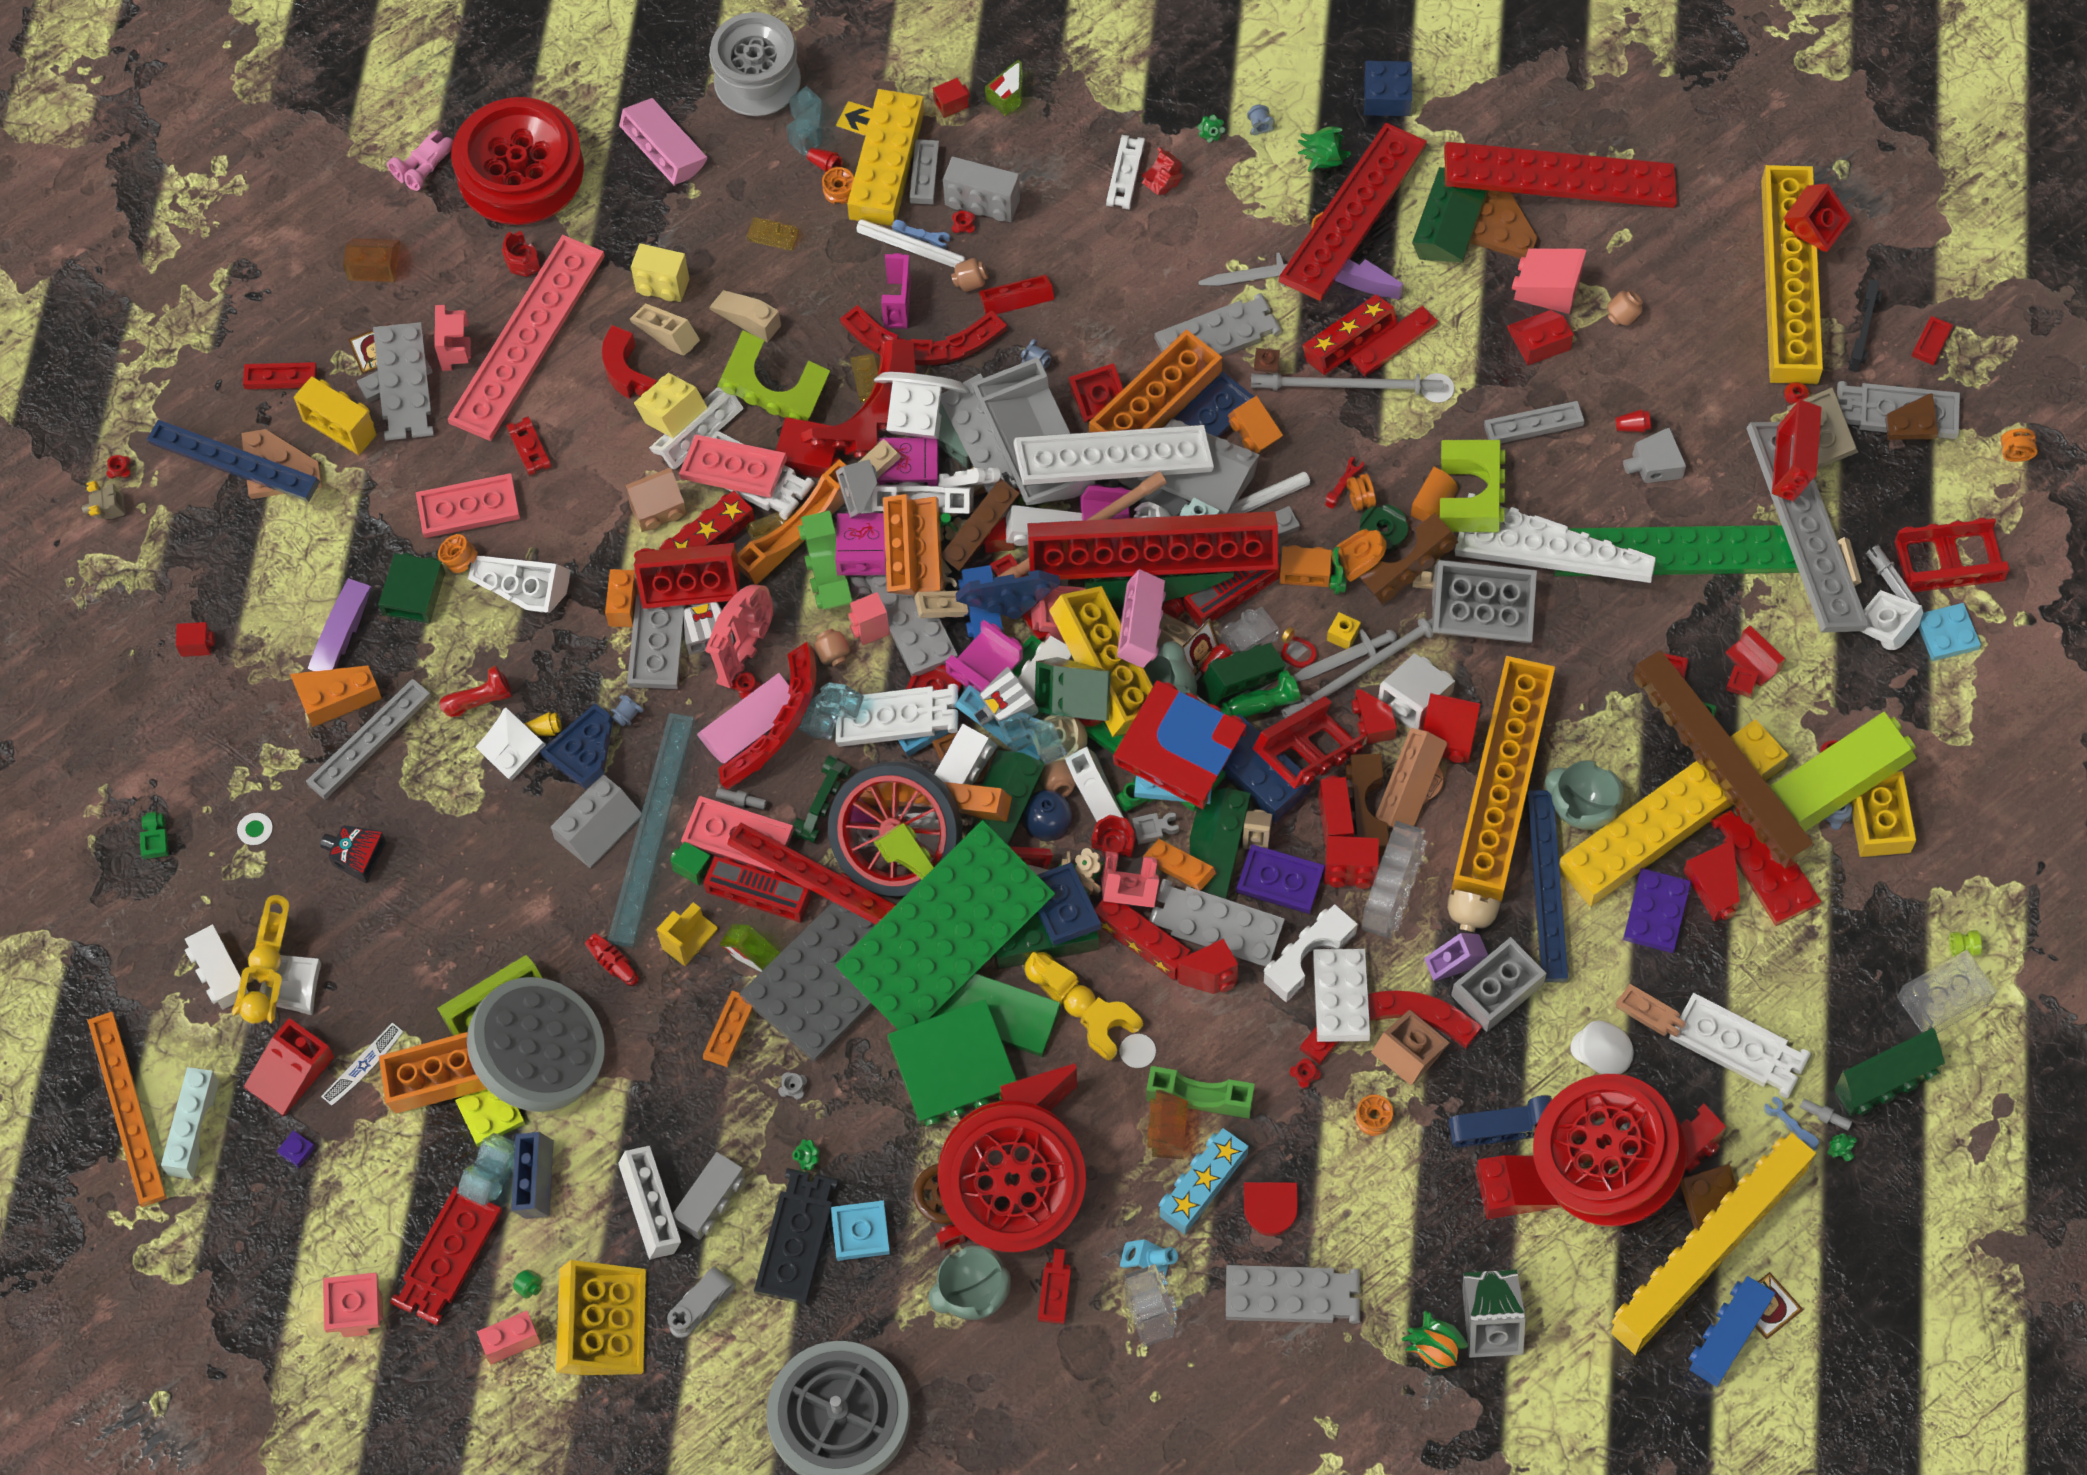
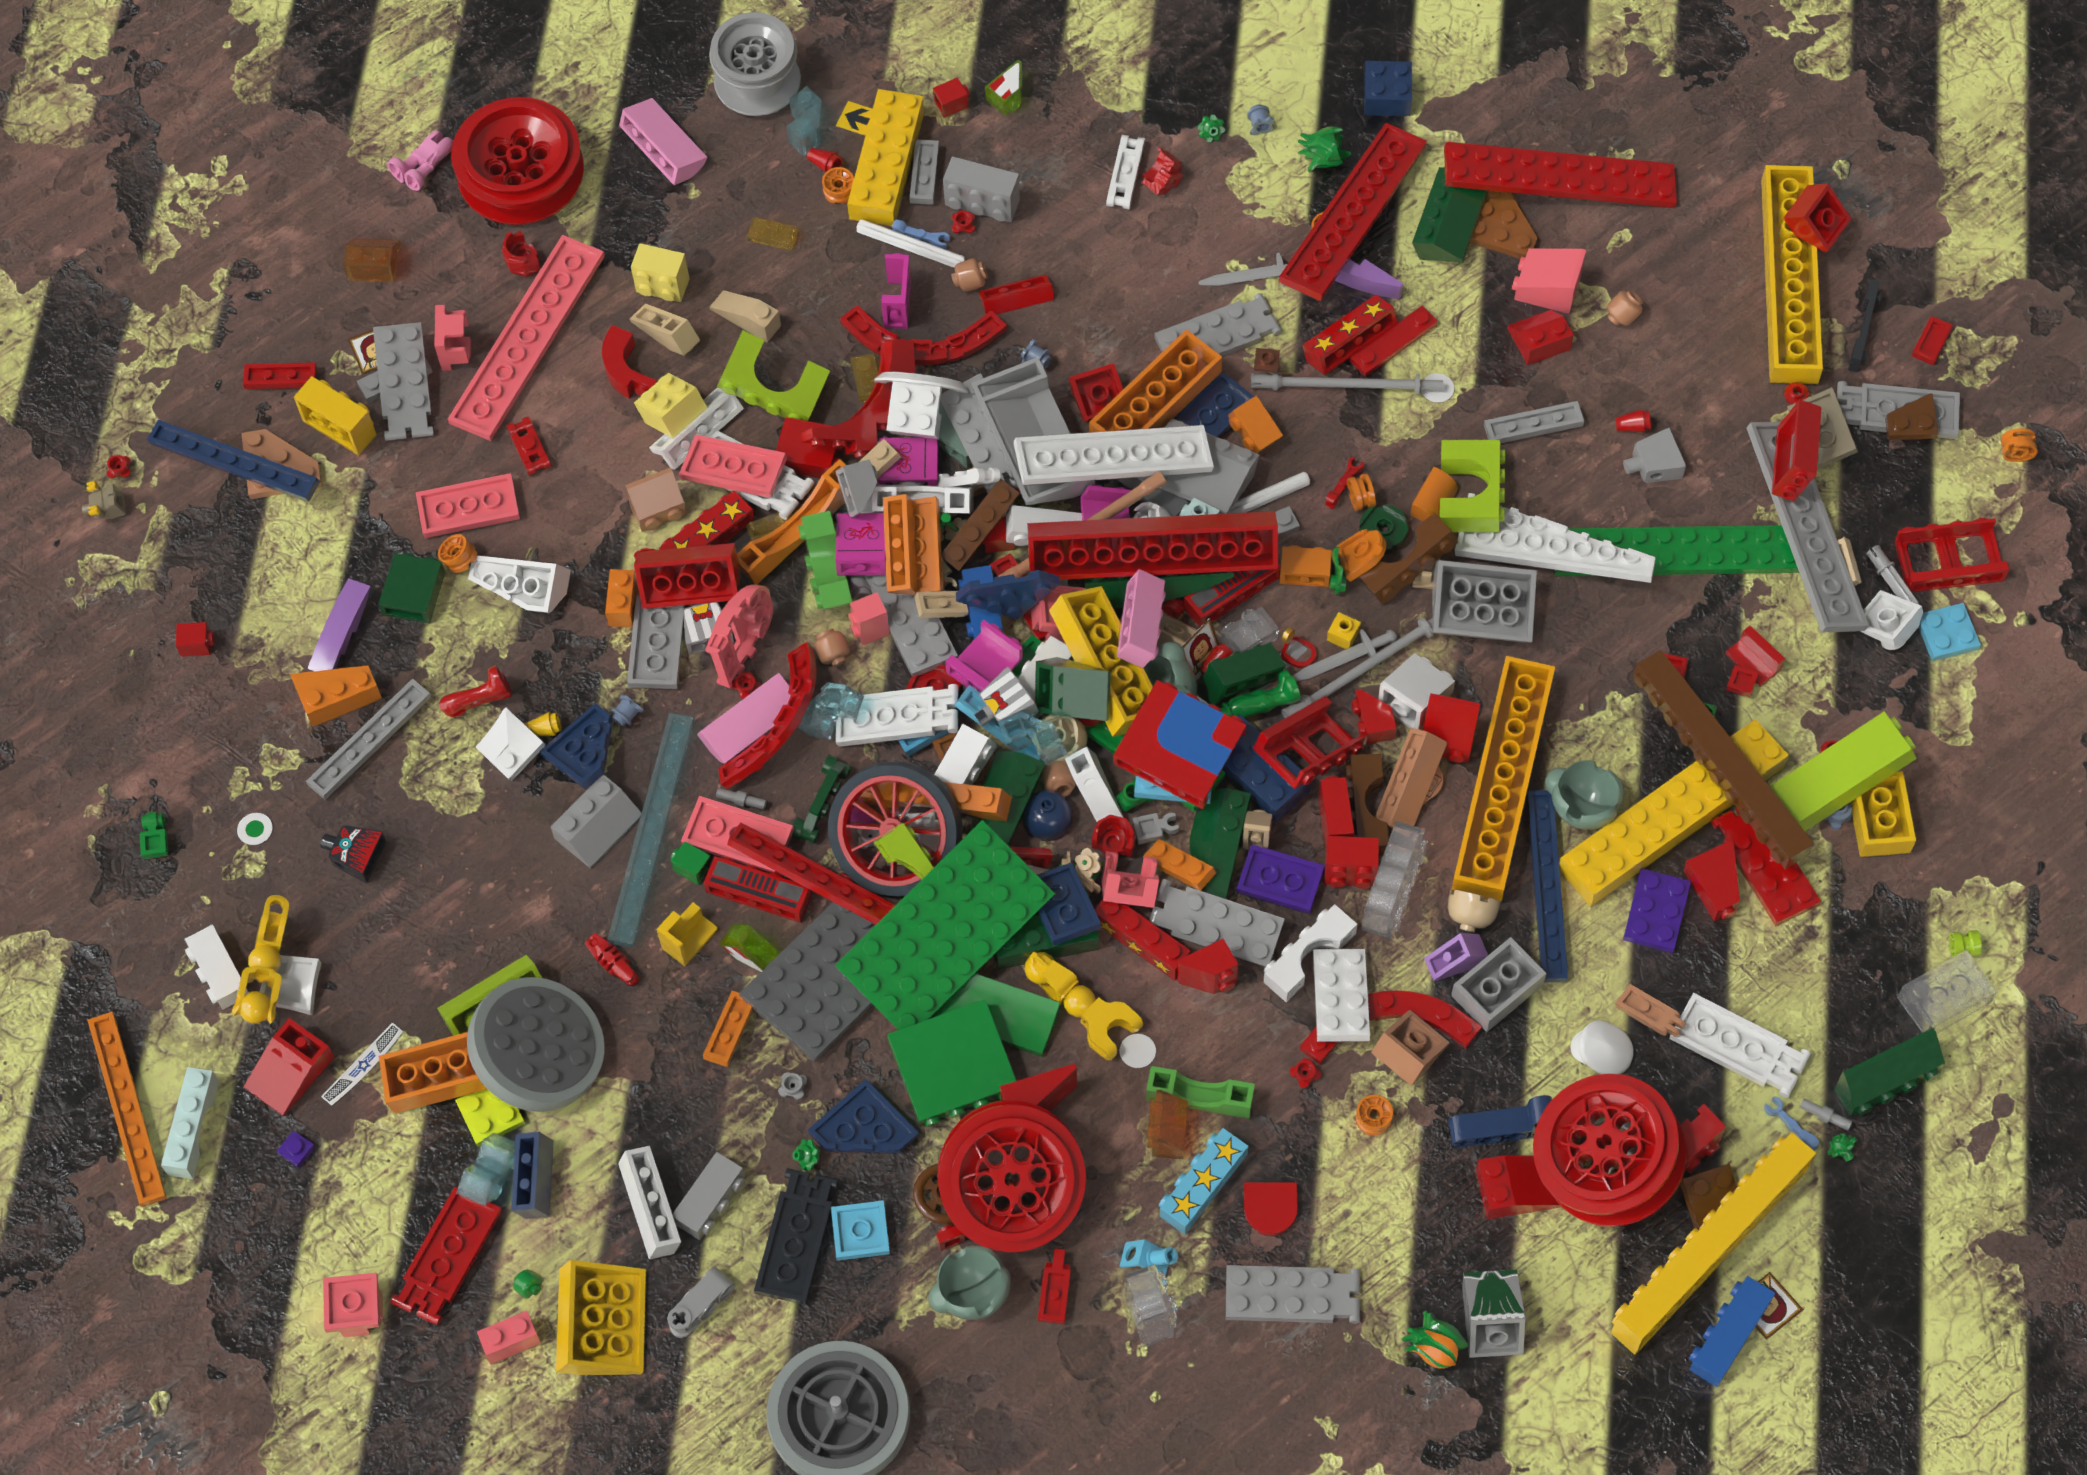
(863, 1124): none -> dark blue plate

